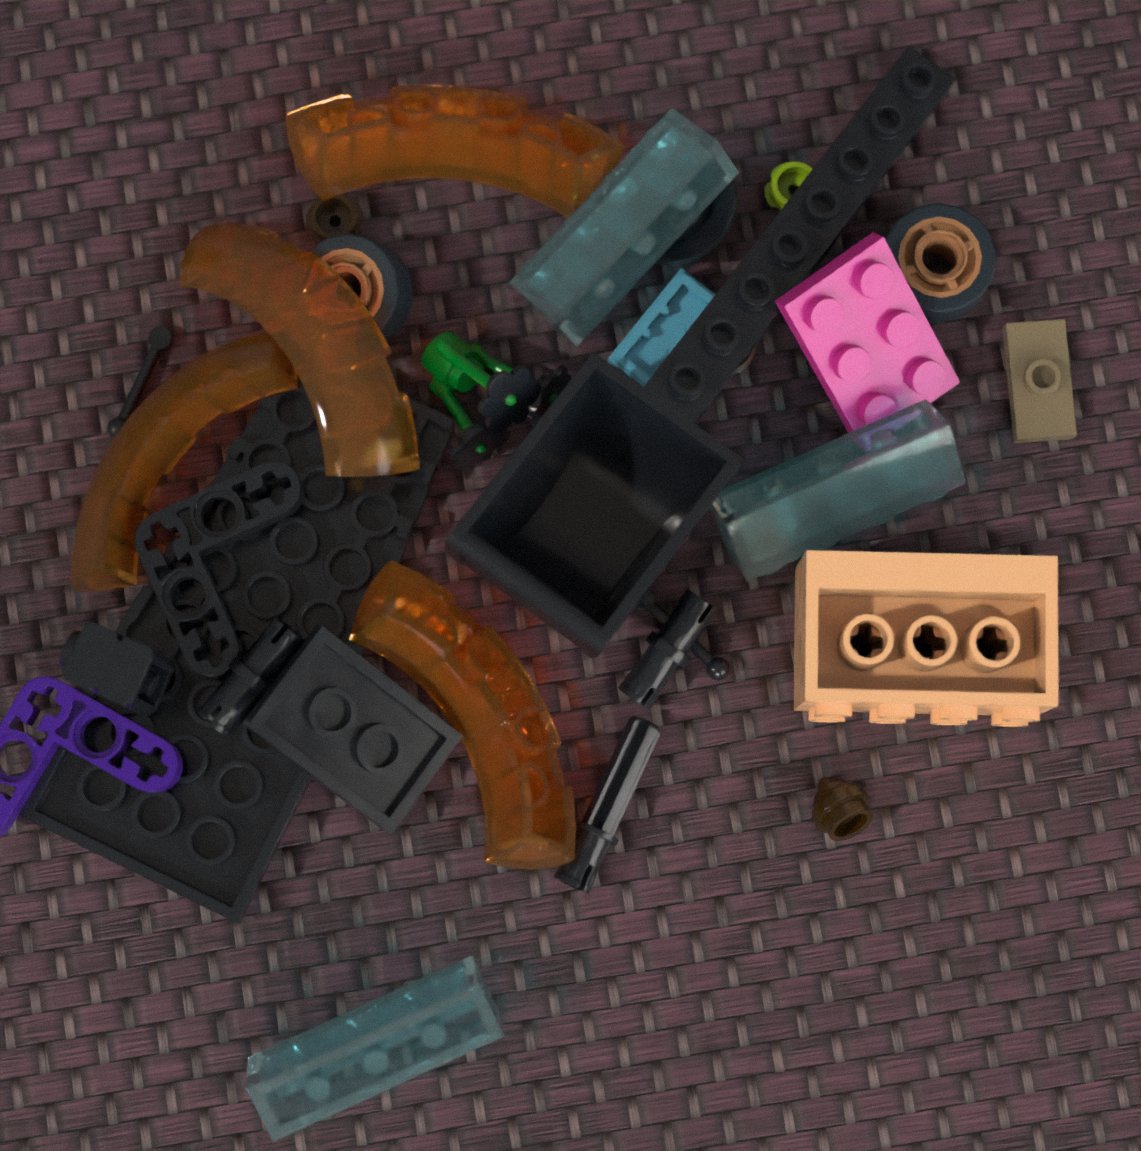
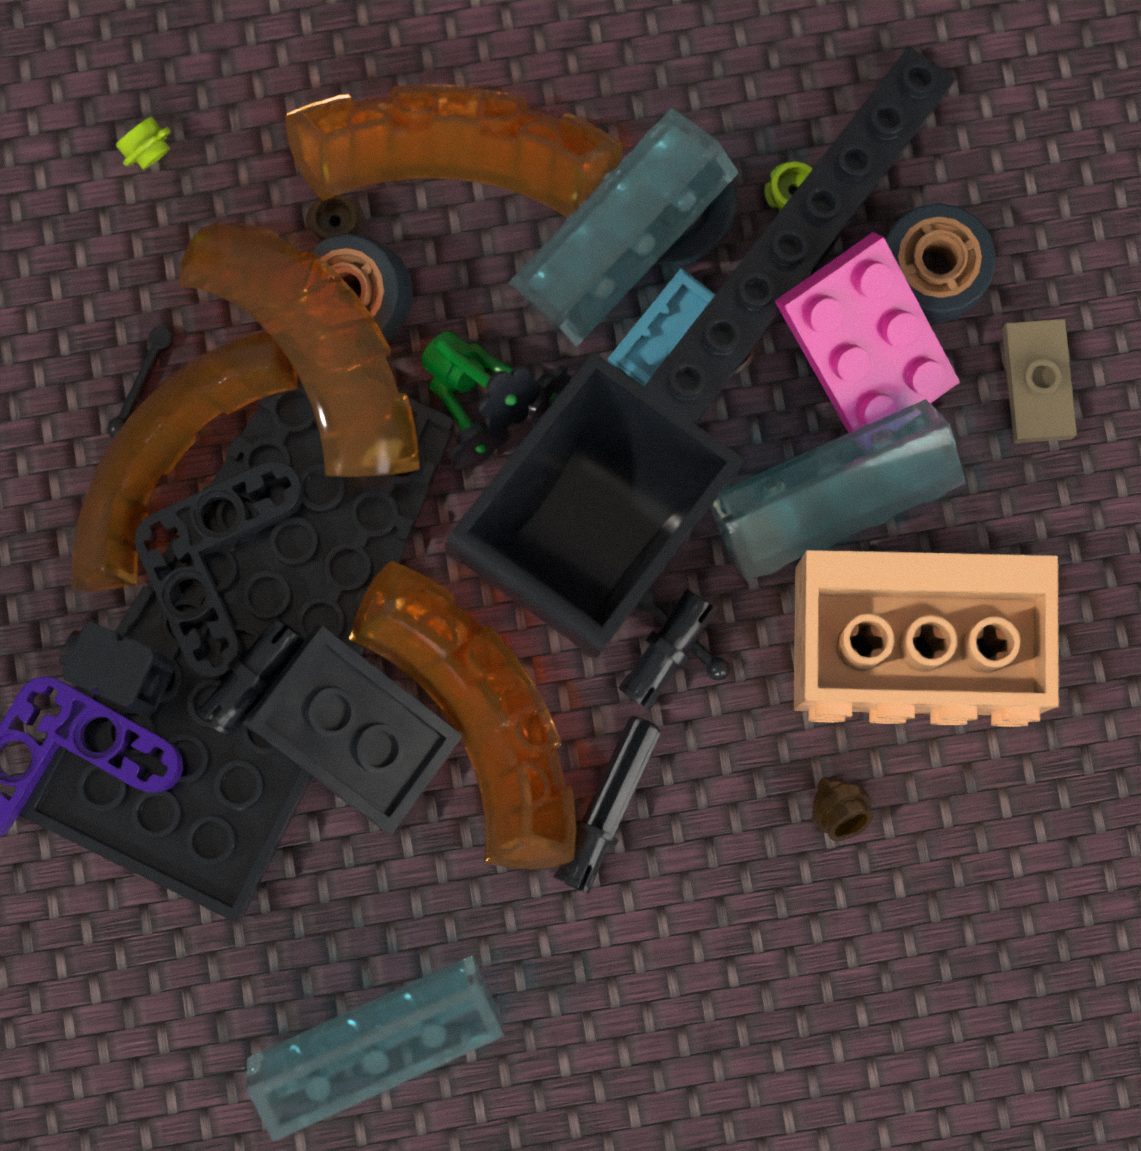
(144, 144): none -> lime plate

